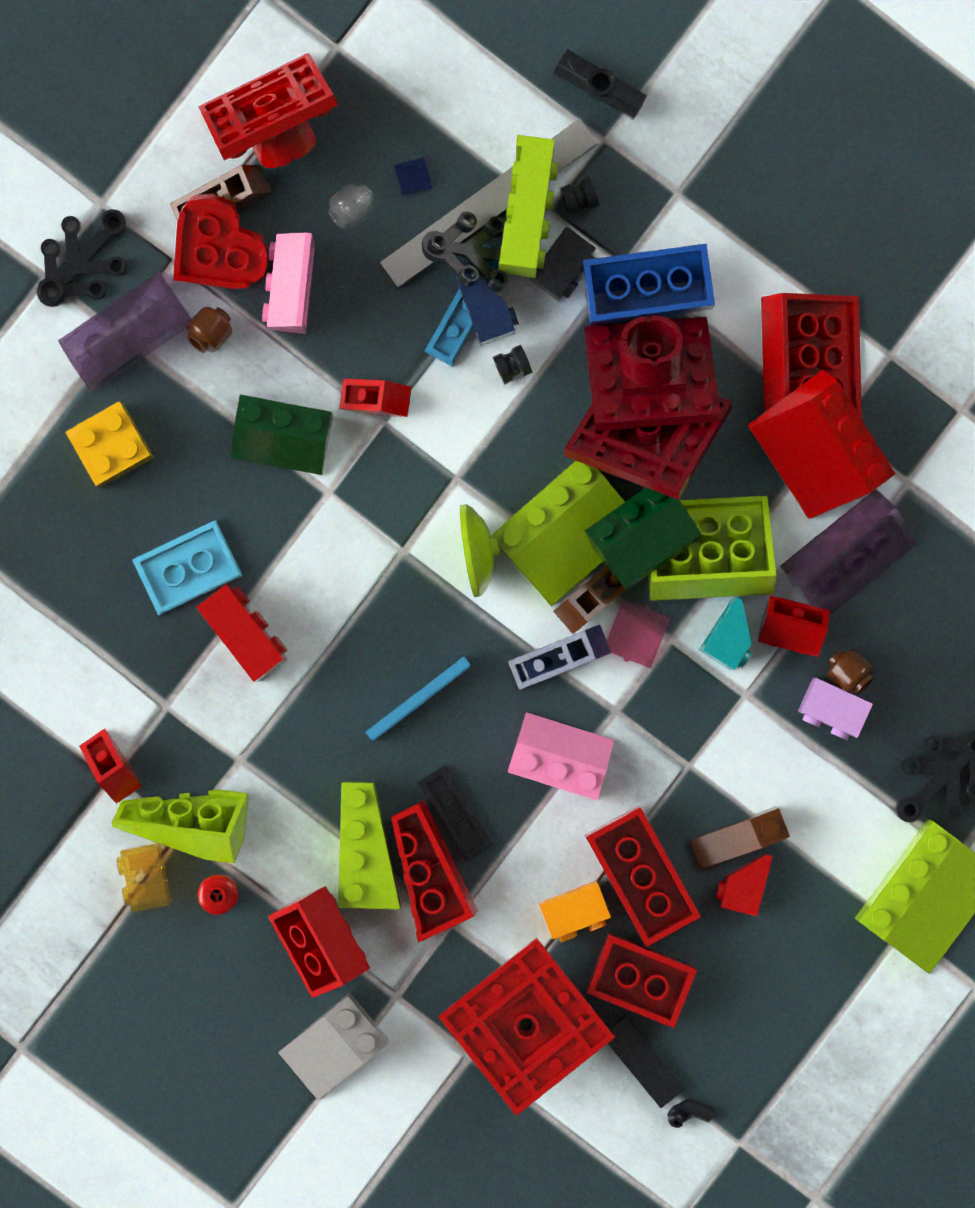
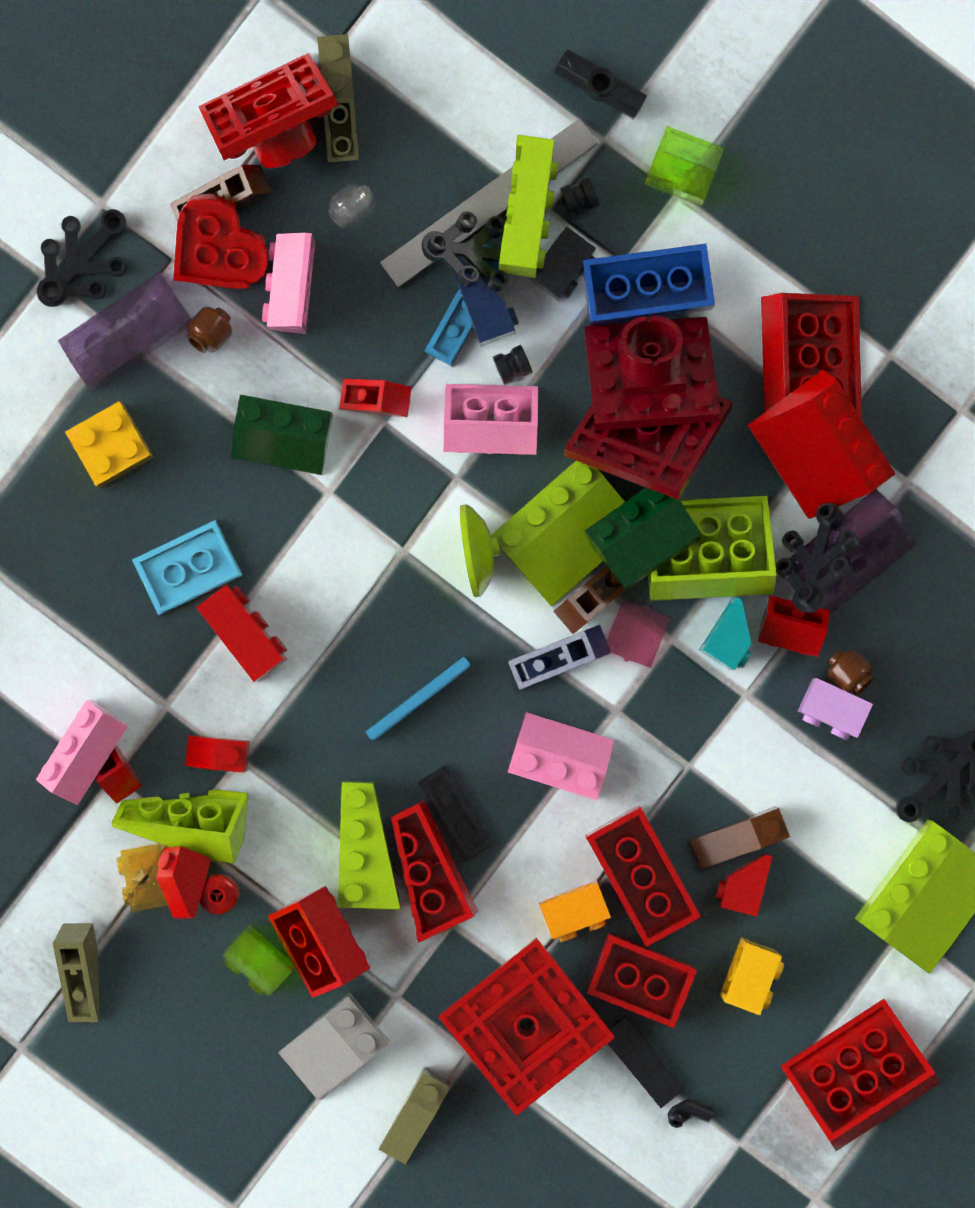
(78, 971): none -> olive slope
(81, 752): none -> bright pink slope
(182, 880): none -> red slope
(217, 753): none -> red slope
(258, 961): none -> clear neon green slope
(341, 121): none -> olive slope
(413, 176): clear blue tile -> none
(415, 1115): none -> olive slope
(490, 419): none -> bright pink slope
(684, 166): none -> clear neon green slope
(751, 976): none -> yellow brick
(809, 595): none -> black plant
(860, 1074): none -> red slope

